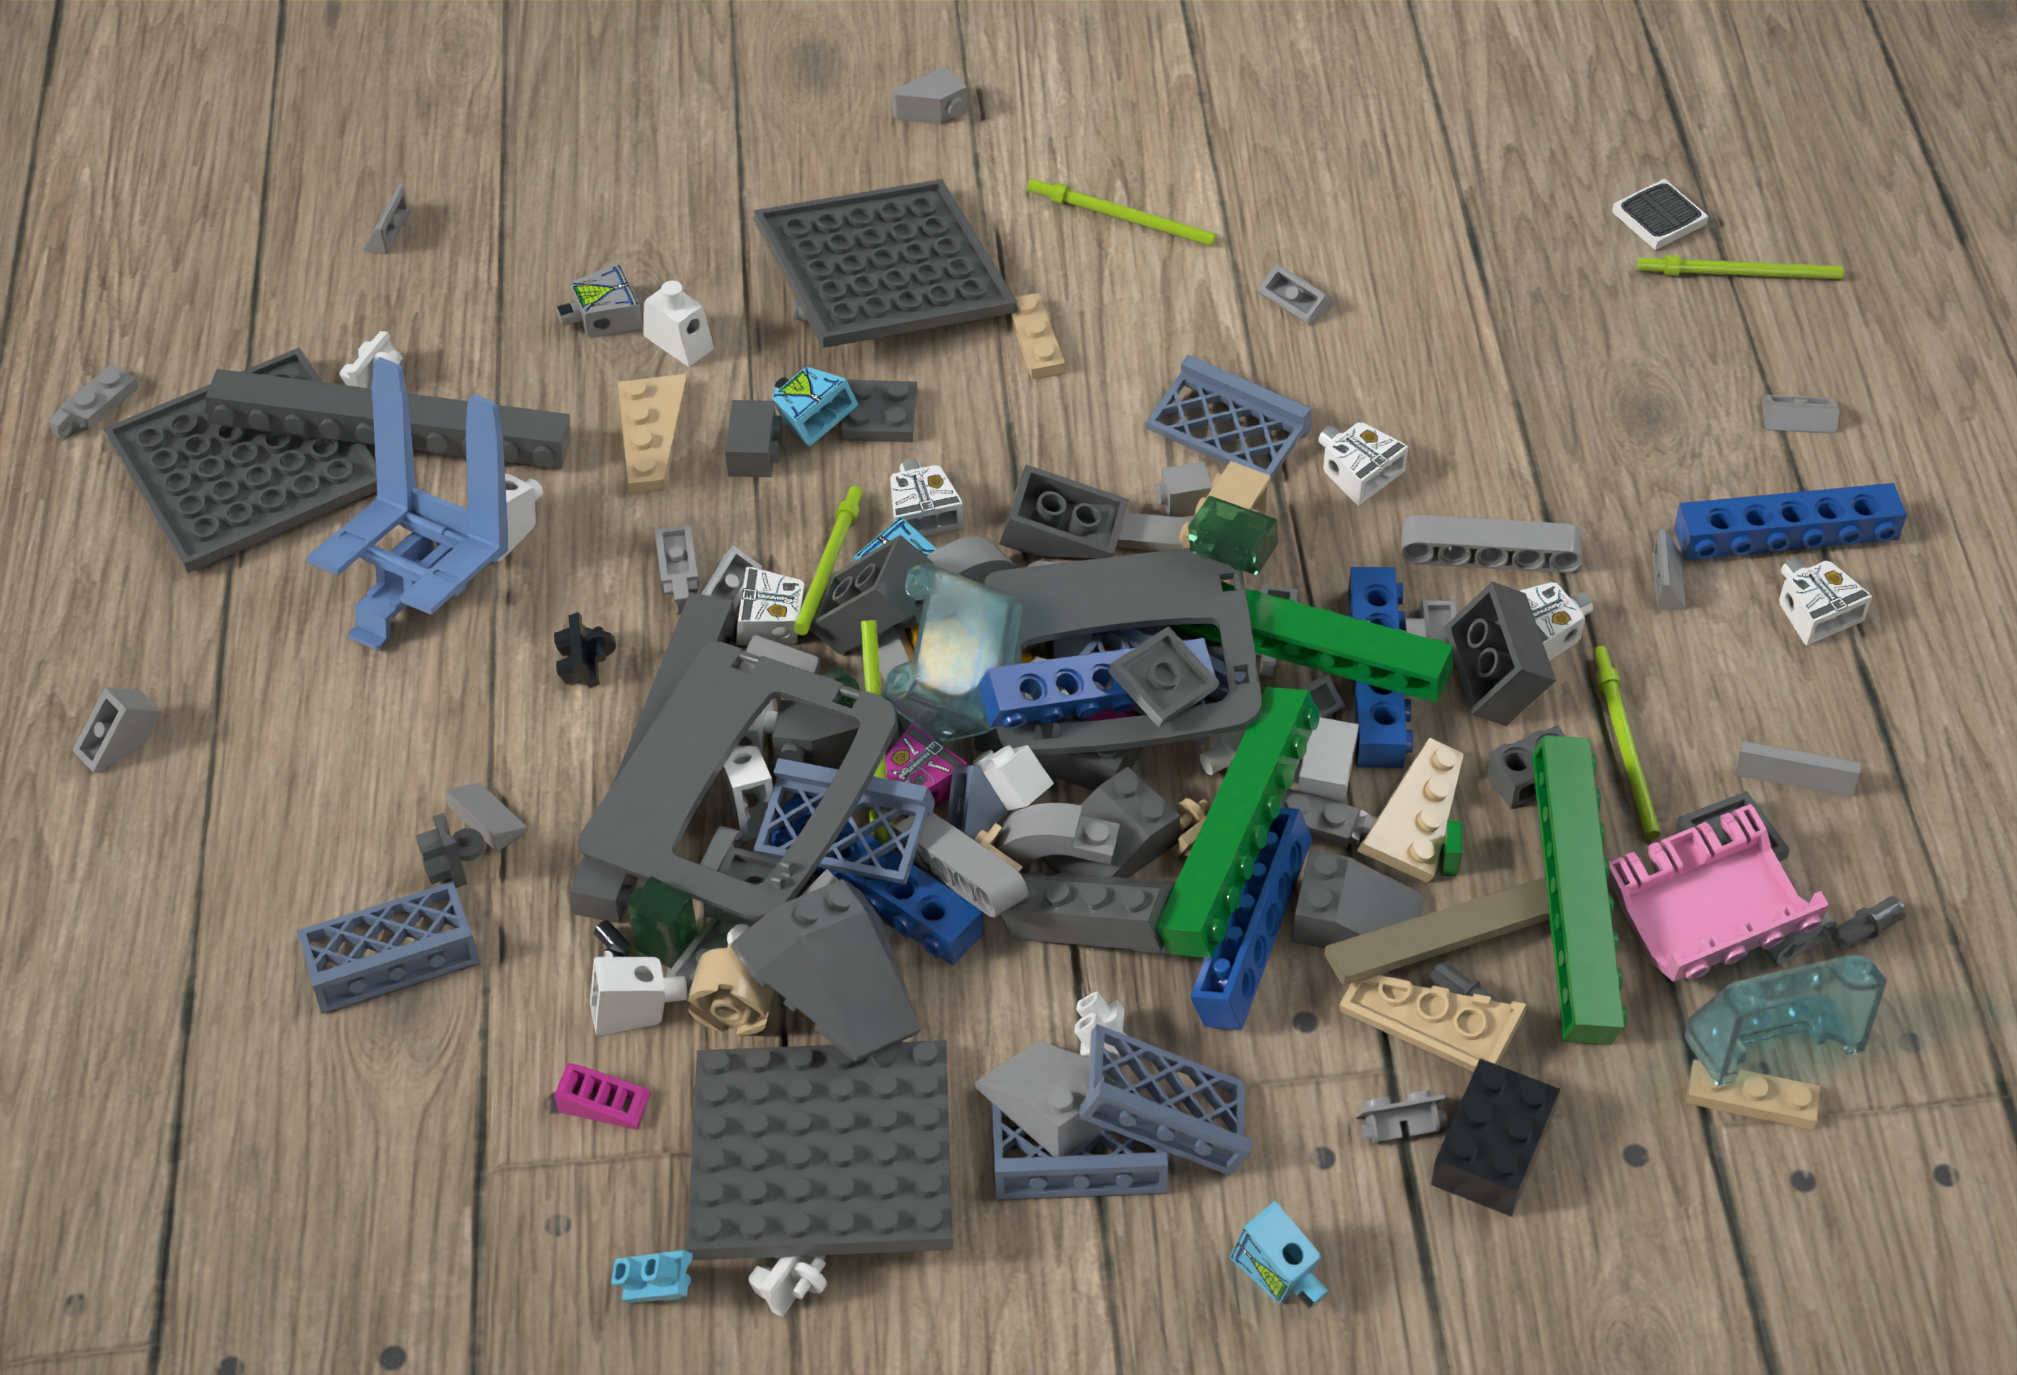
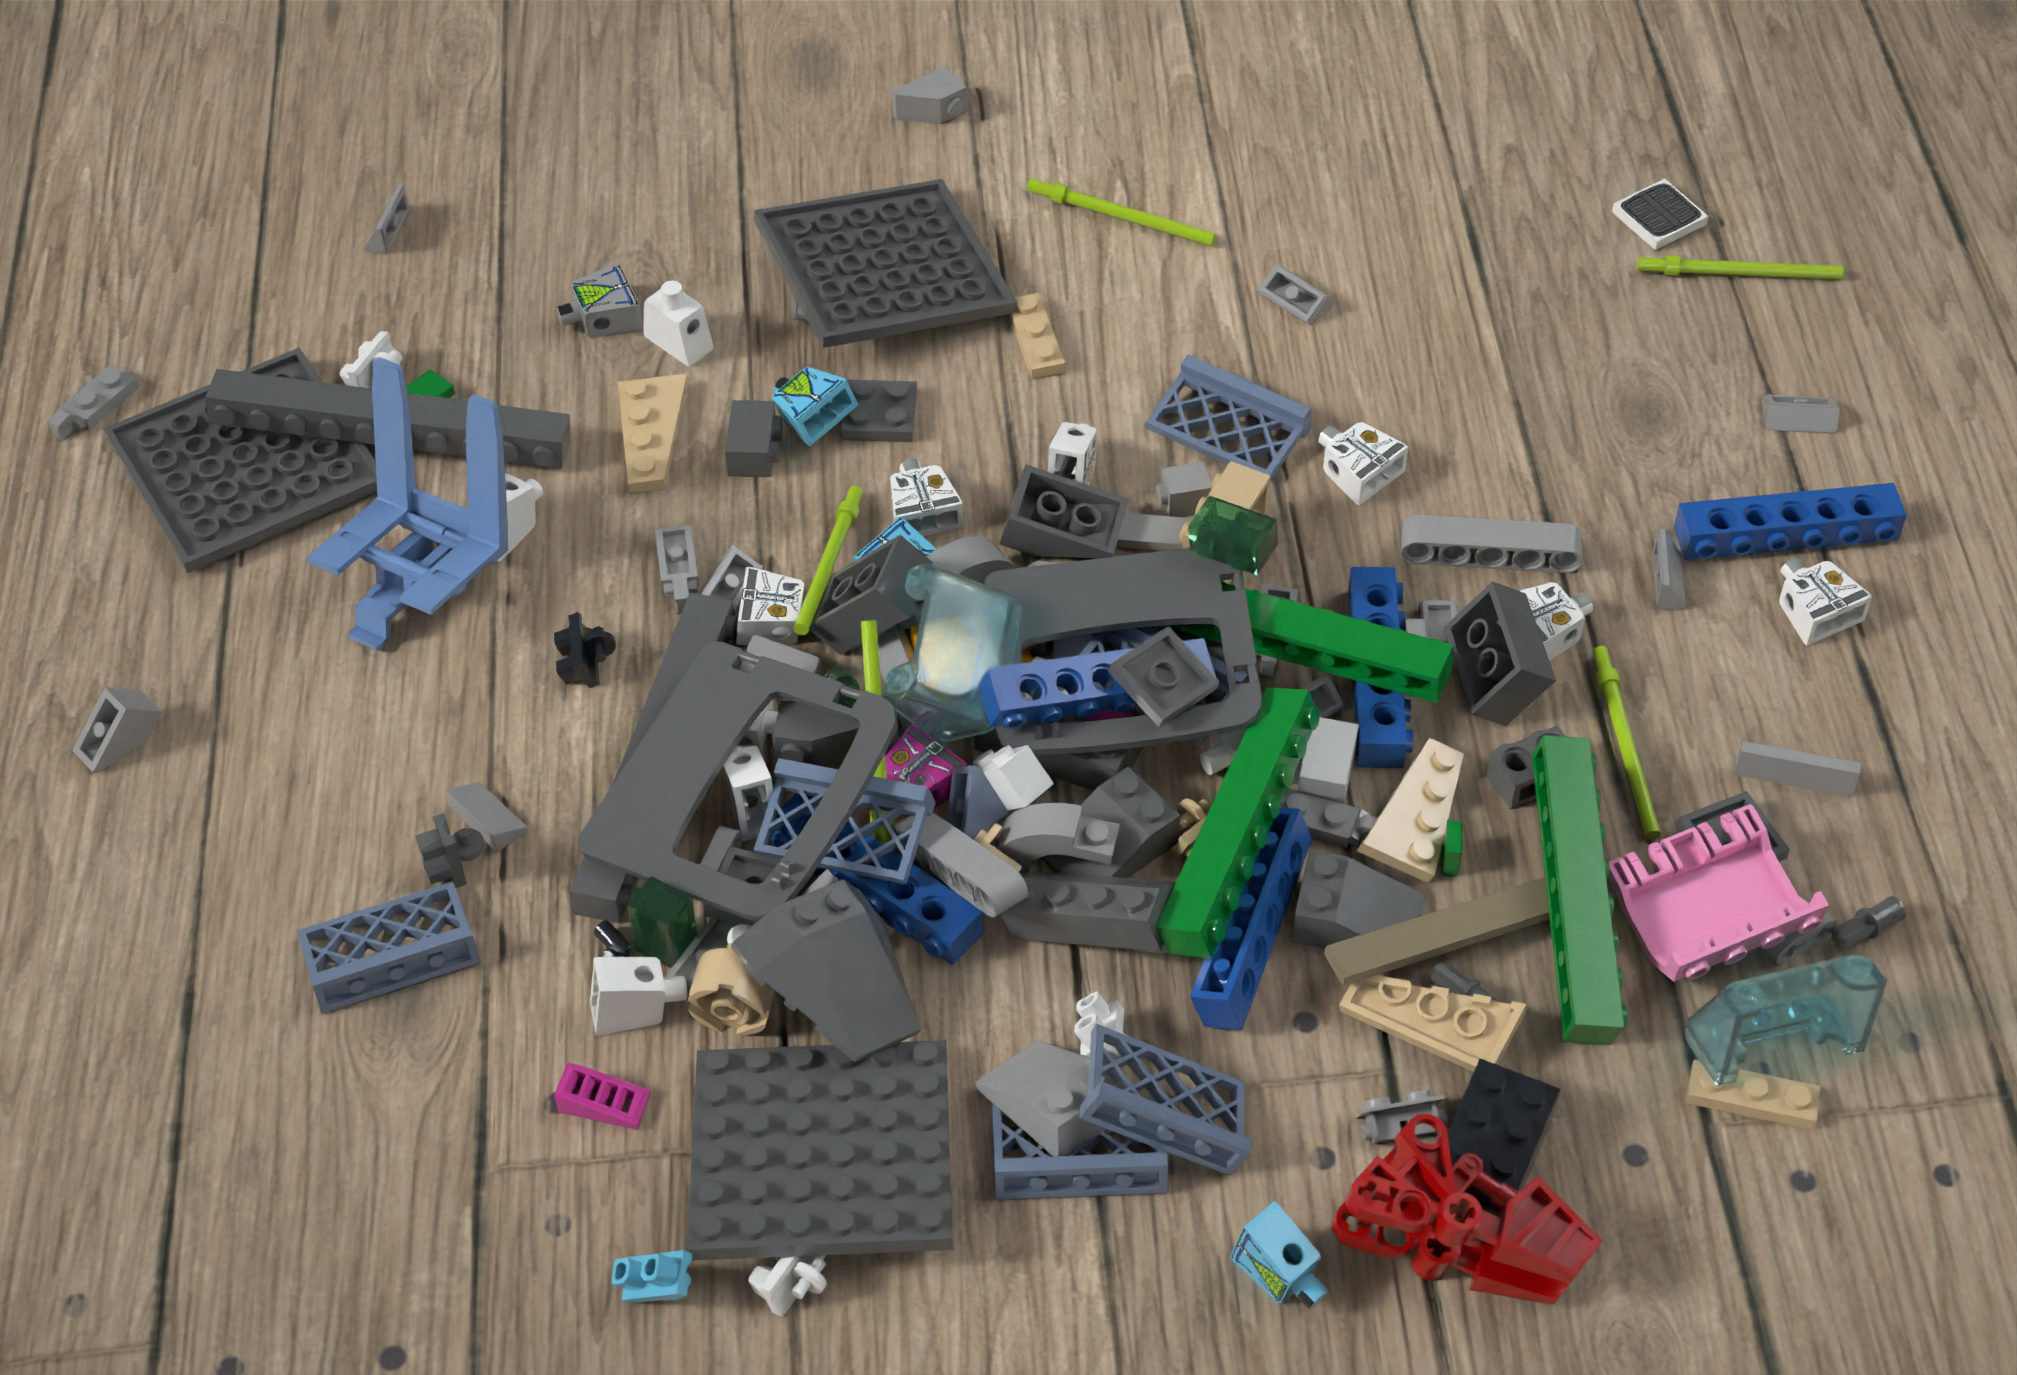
(431, 385): none -> green tile
(1074, 450): none -> white torso
(1522, 1253): none -> red piece

